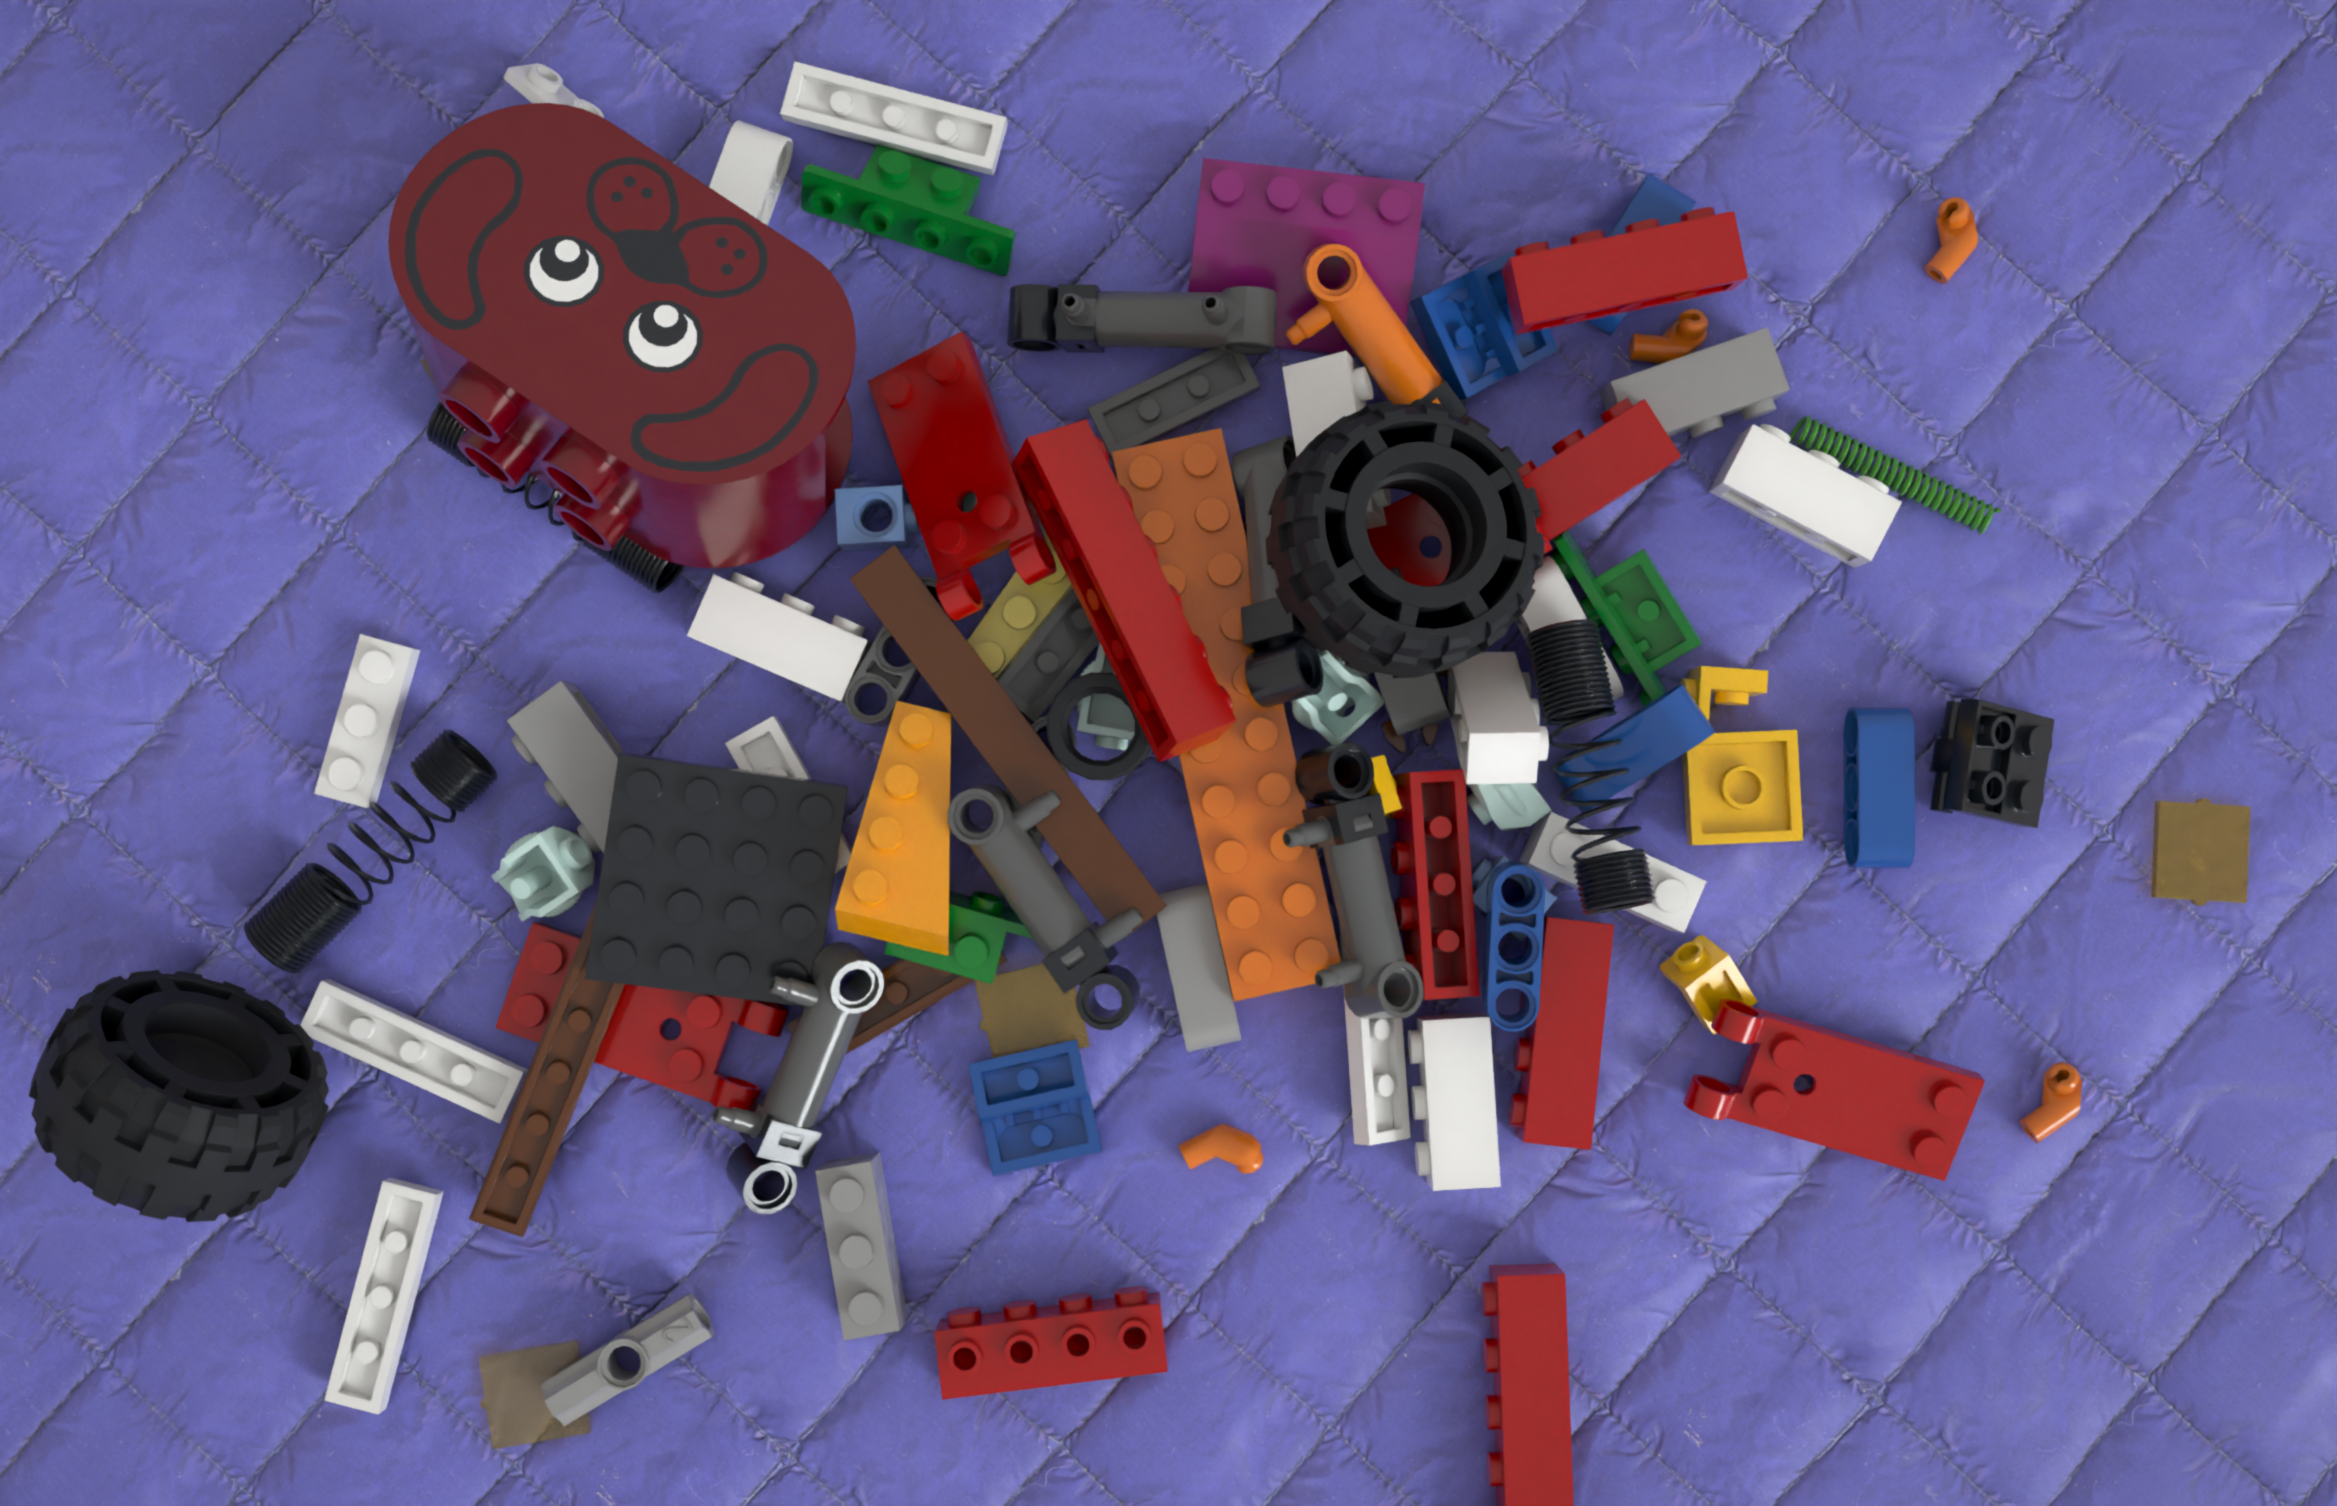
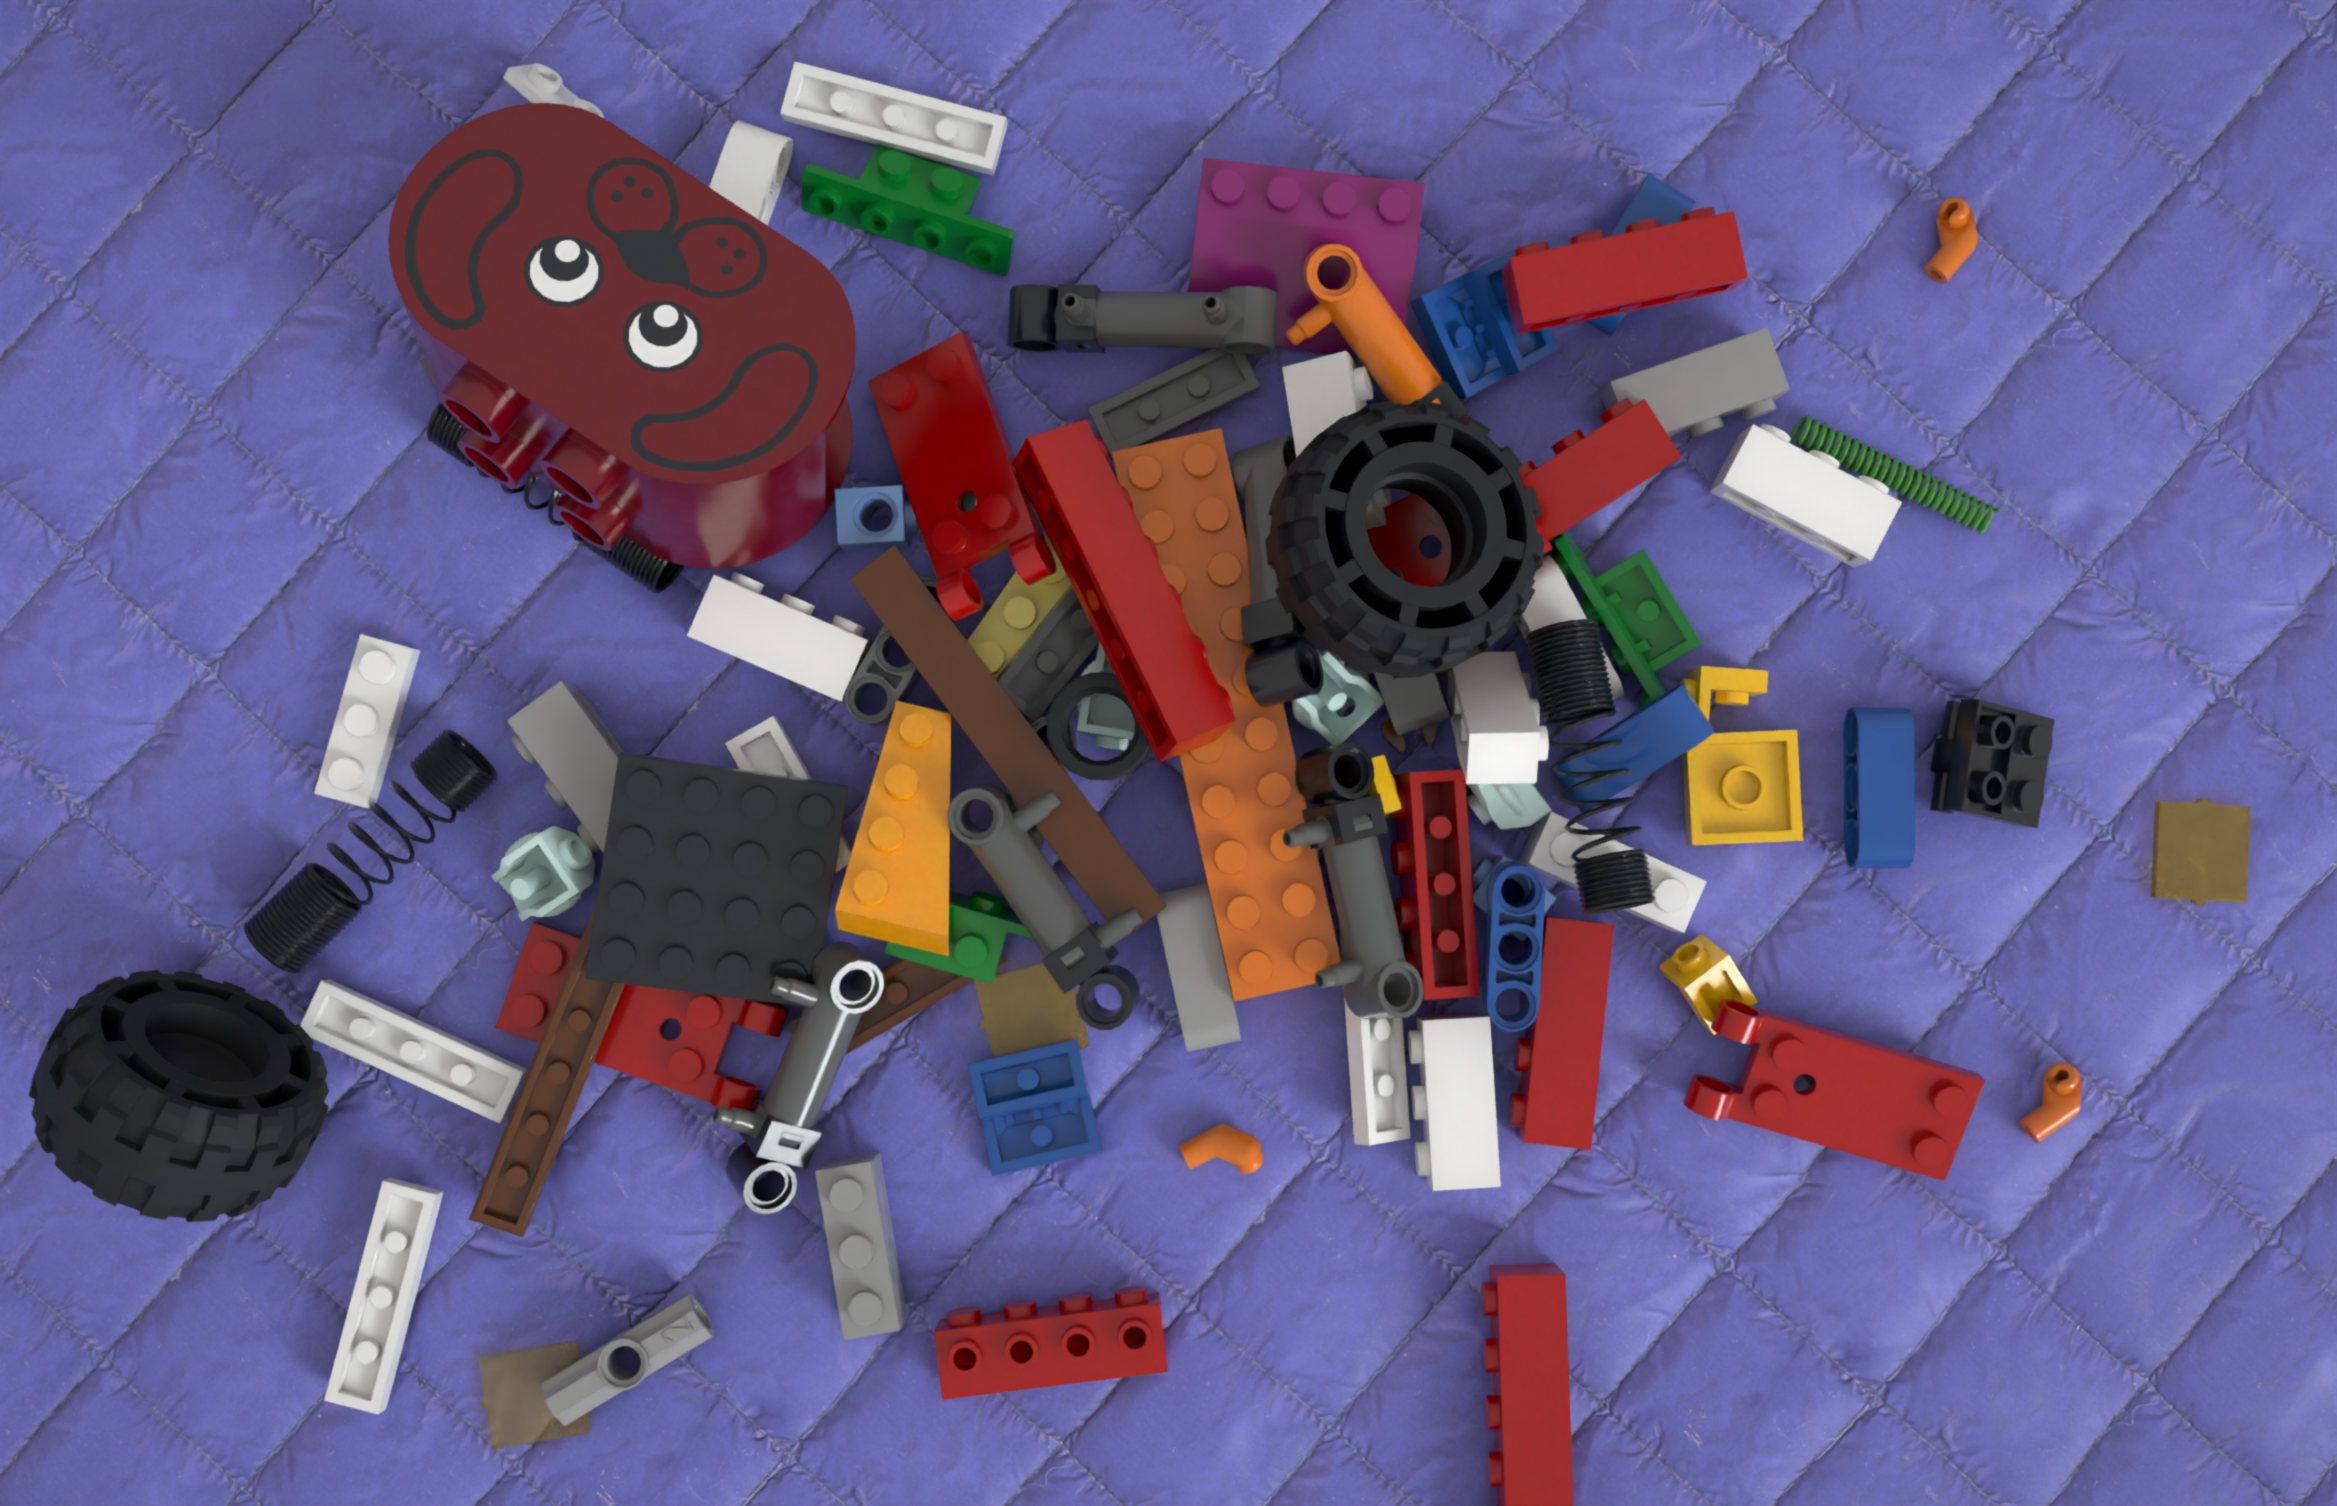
(1679, 340): orange arm -> none

